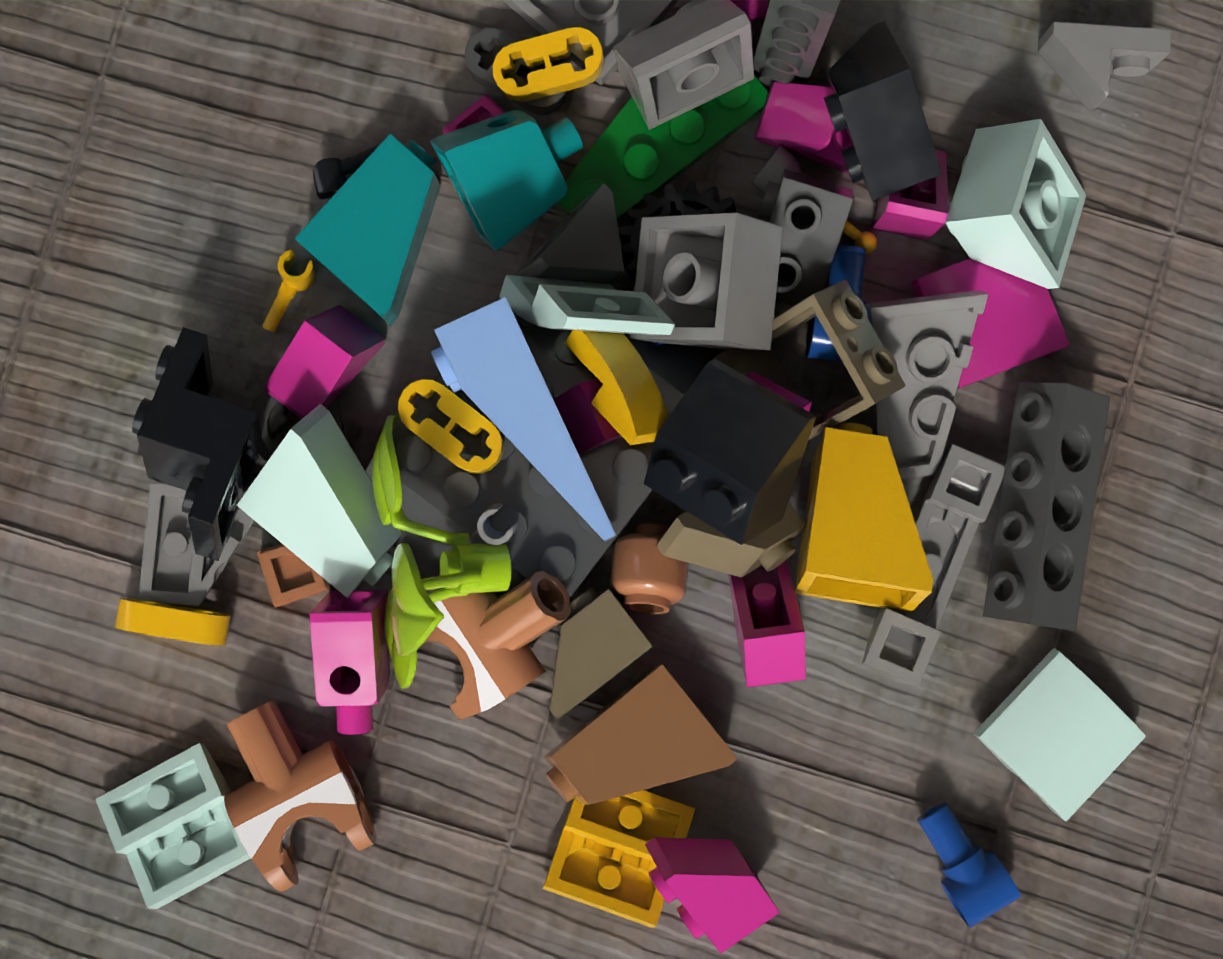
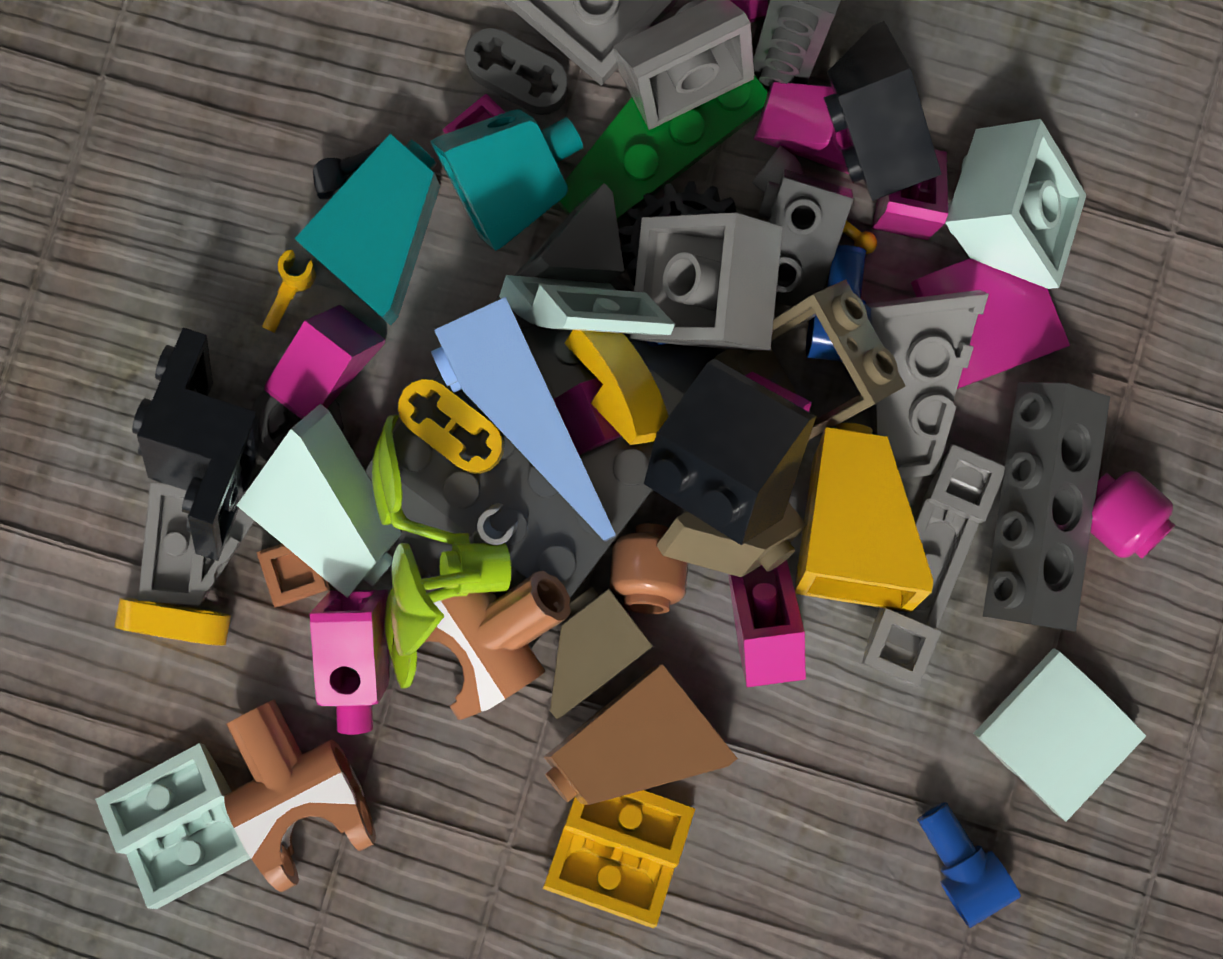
(545, 50): yellow beam -> none
(714, 885): dark pink slope -> none
(1087, 52): light grey slope -> none
(1130, 515): none -> dark pink head

